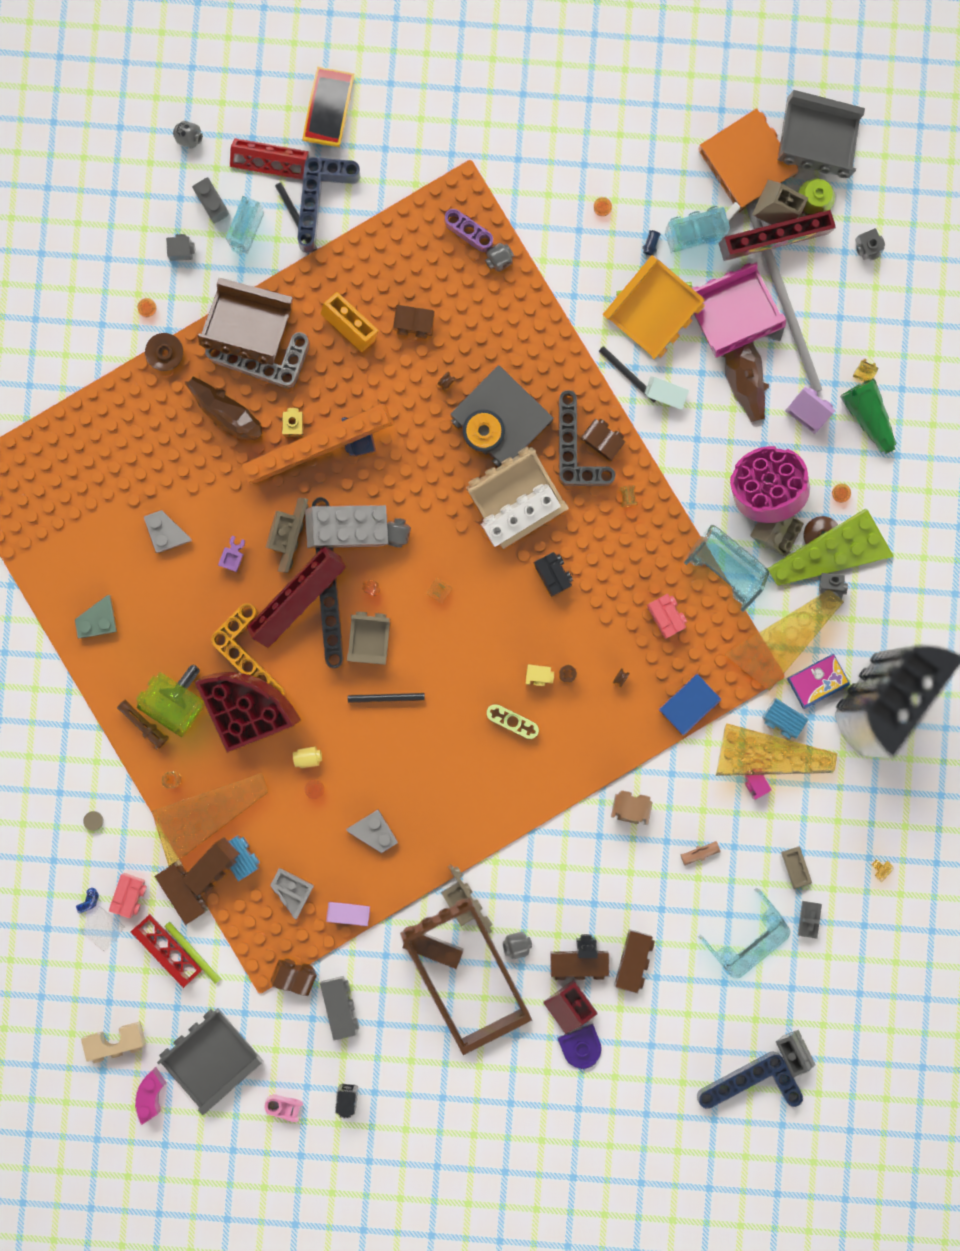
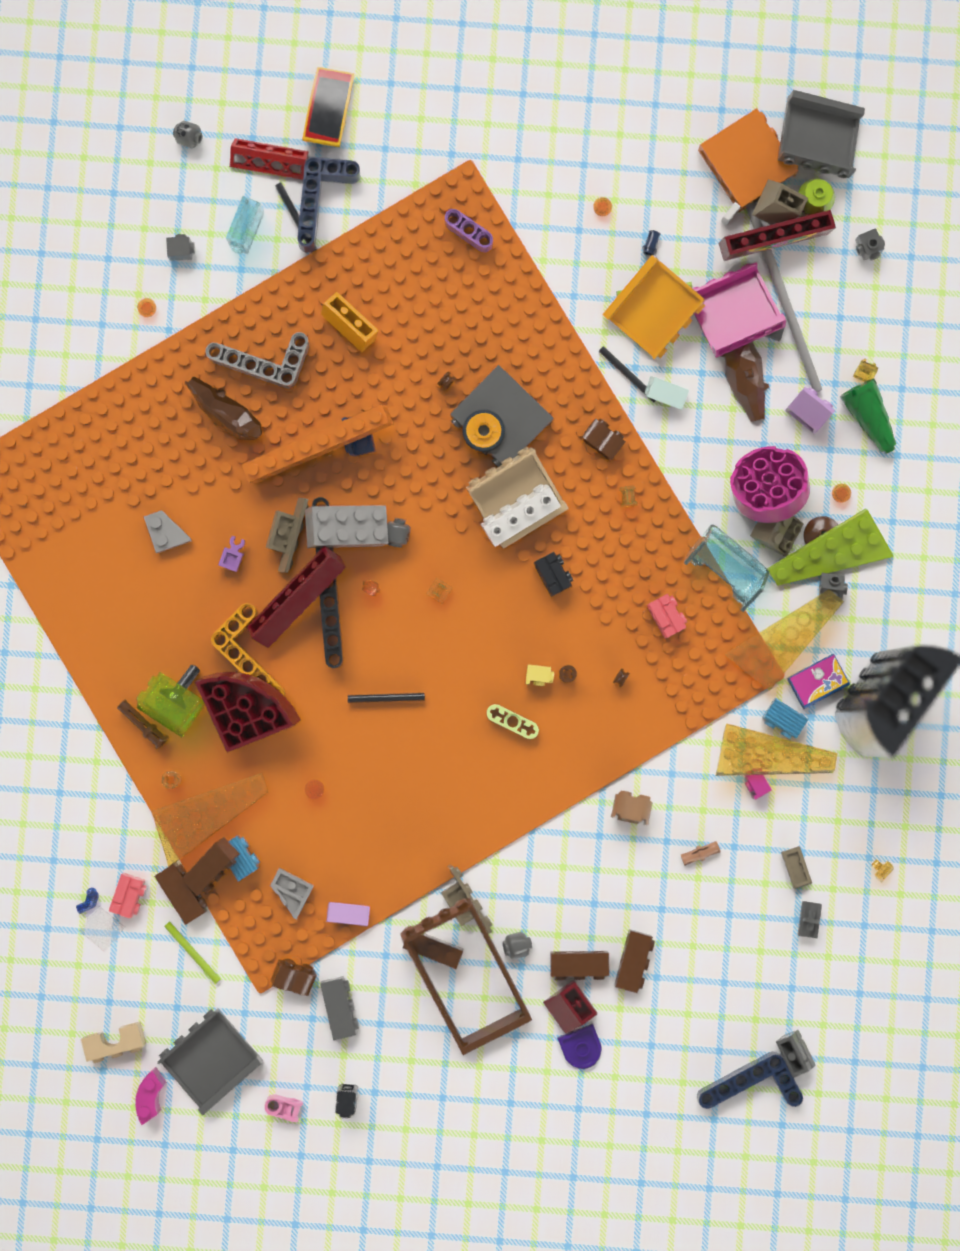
(93, 820): dark tan tile -> none
(97, 619): sand green wing -> none
(157, 345): reddish brown dish -> none
(161, 956): red fence -> none
(210, 200): dark grey brick -> none
(246, 321): panel -> none
(296, 429): light yellow brick -> none
(307, 757): light yellow brick -> none
(369, 638): dark tan panel -> none
(374, 832): light grey wing -> none
(413, 320): reddish brown brick -> none
(499, 257): dark grey head -> none
(571, 448): dark grey beam -> none
(586, 946): black slope -> none
(690, 704): blue piece -> none
(697, 229): clear light blue brick -> none
(739, 964): clear light blue windscreen -> none

